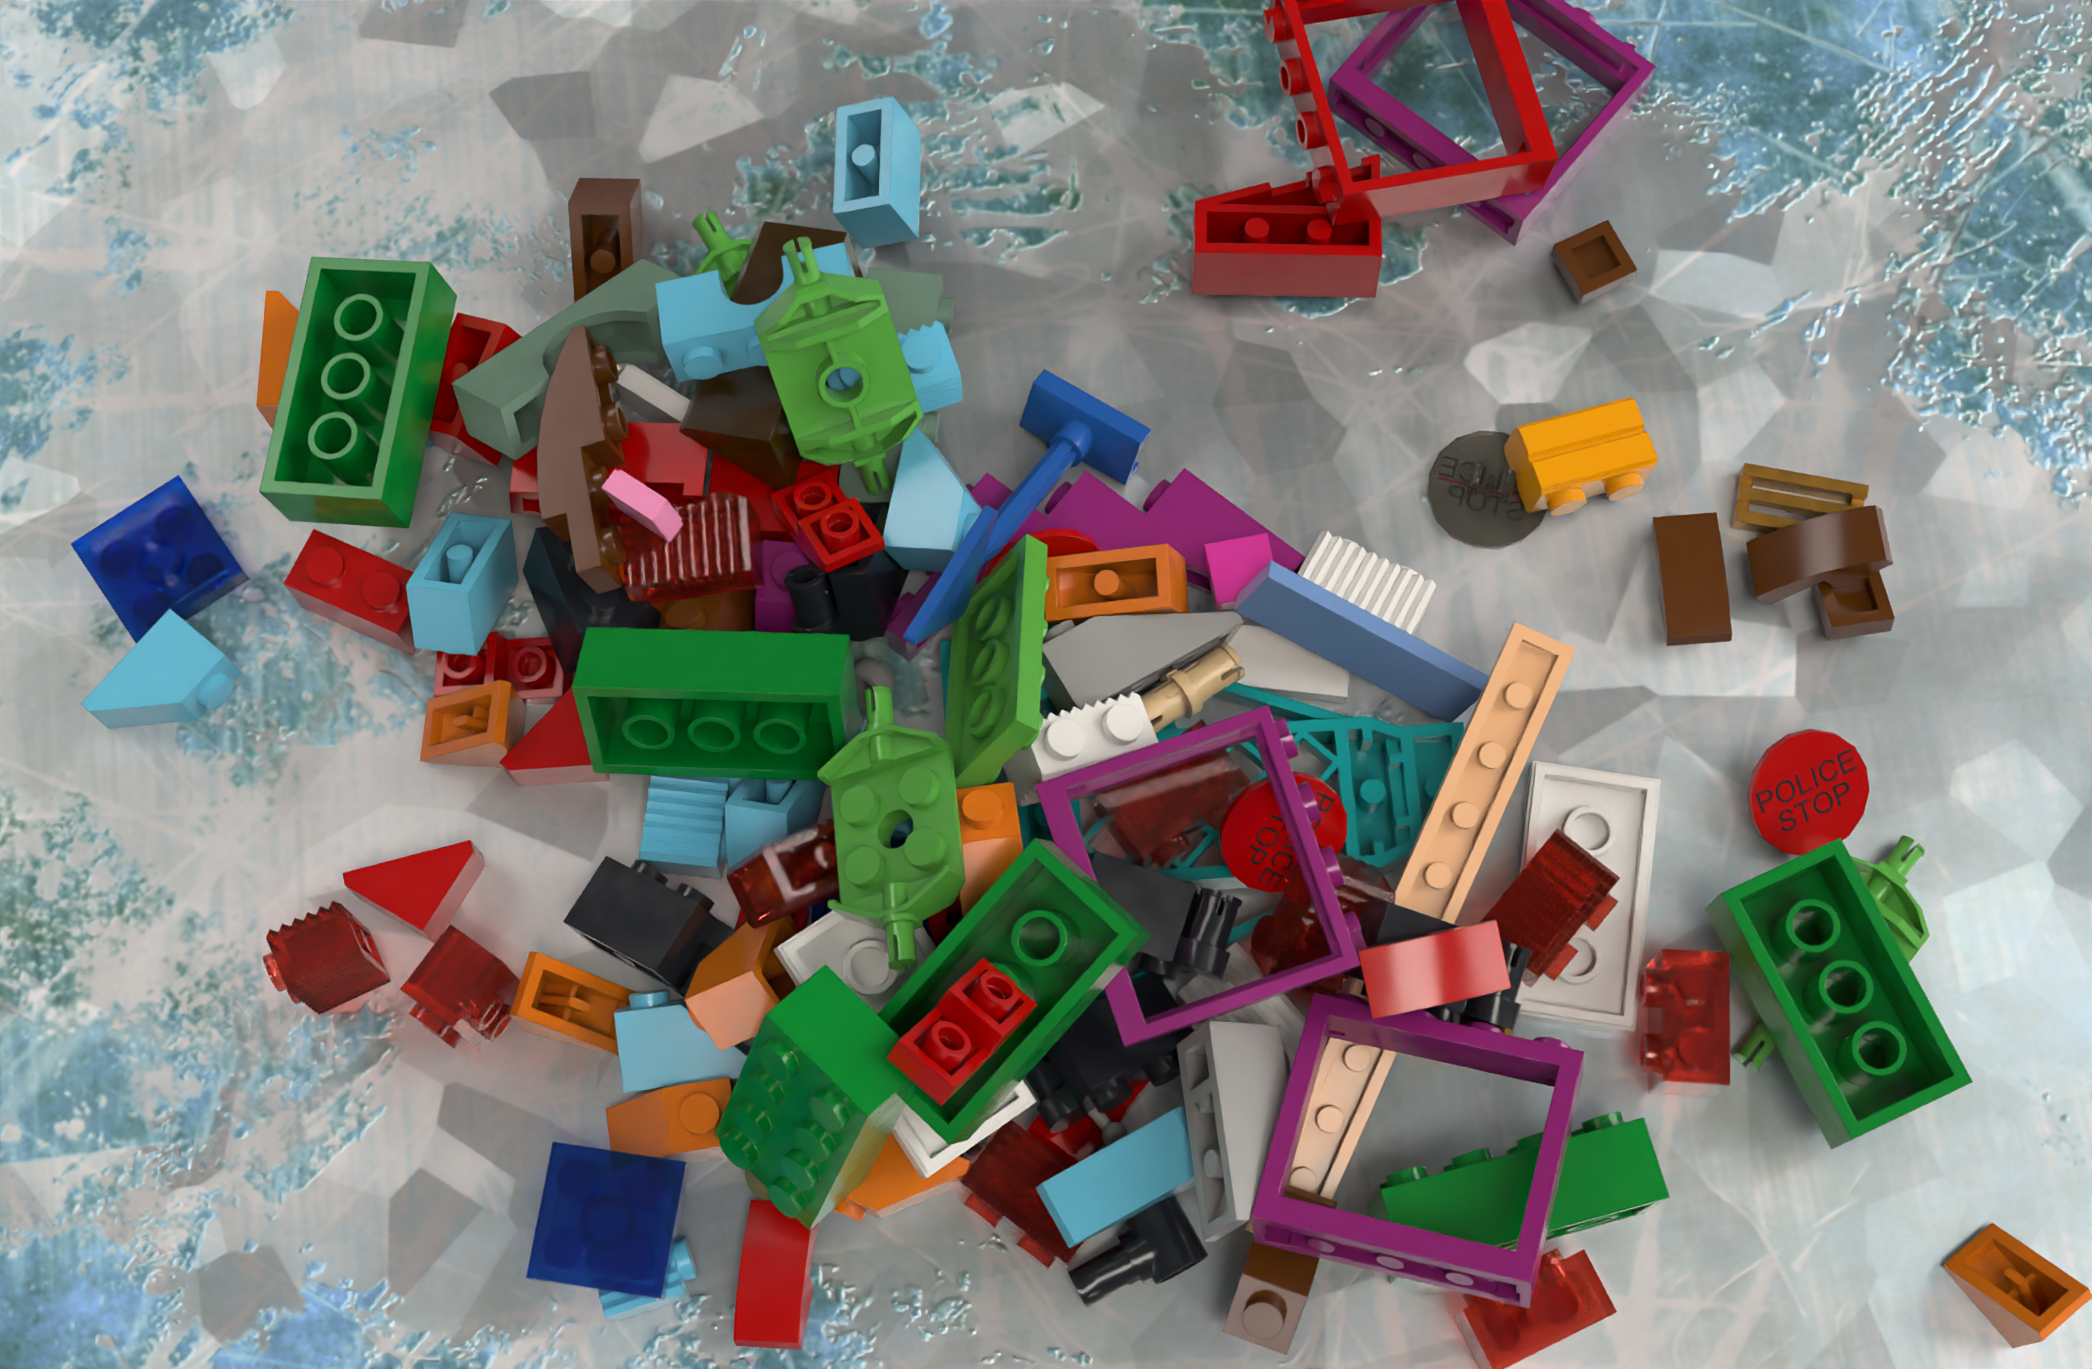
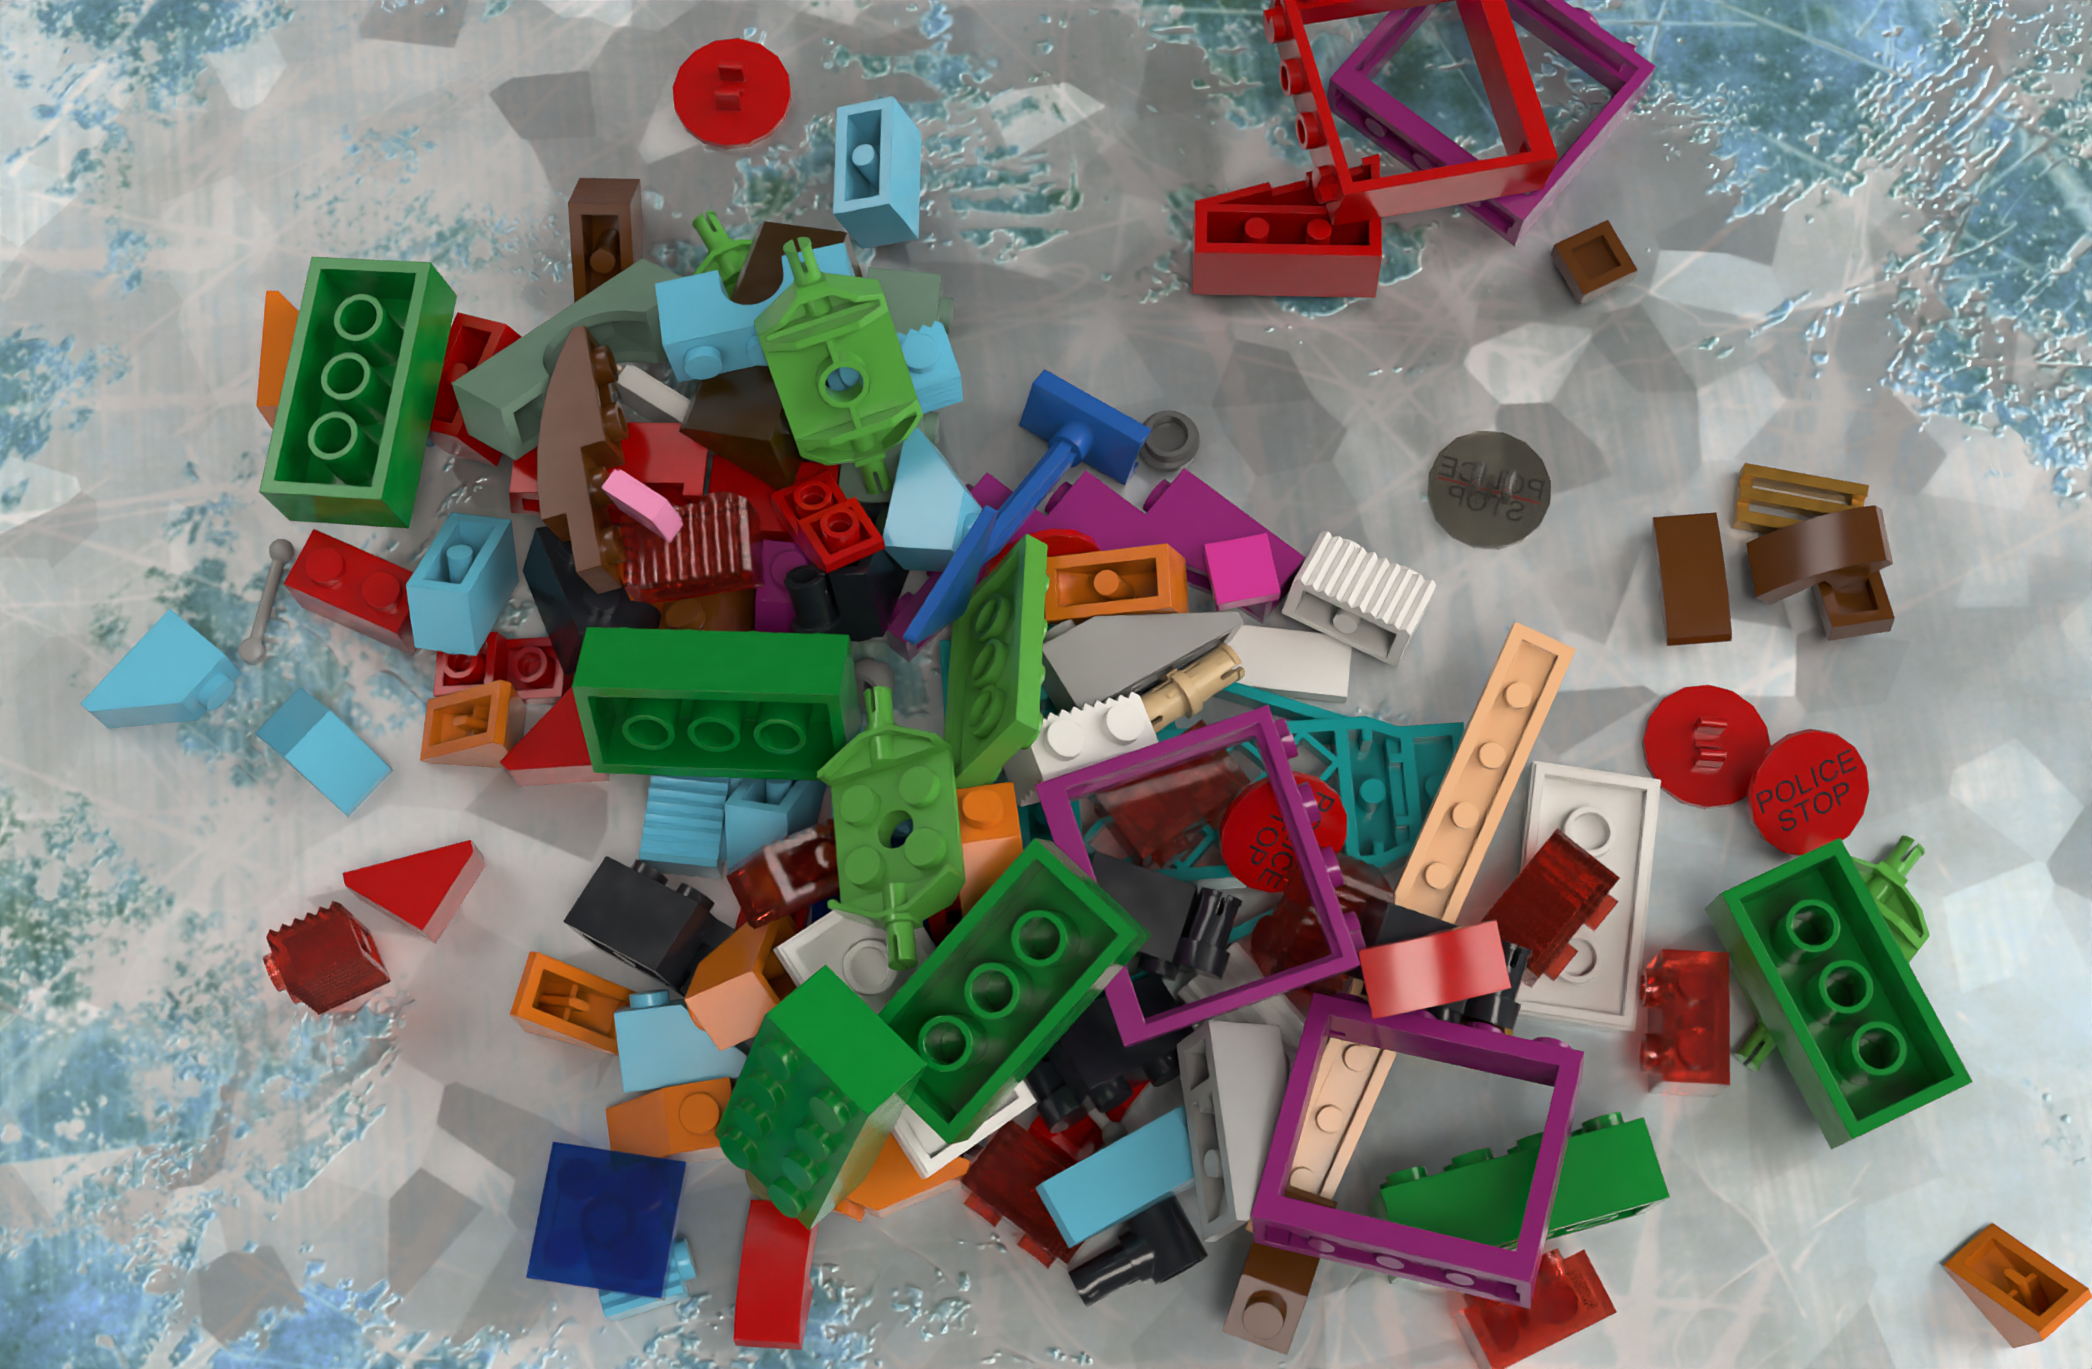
(159, 559): clear blue plate -> none
(252, 649): none -> light grey hinge
(324, 751): none -> medium azure slope
(462, 991): clear red brick -> none
(732, 93): none -> red piece
(962, 1031): red slope -> none
(1172, 441): none -> dark grey plate
(1360, 642): medium blue tile -> none
(1581, 457): light orange brick -> none
(1704, 745): none -> red piece

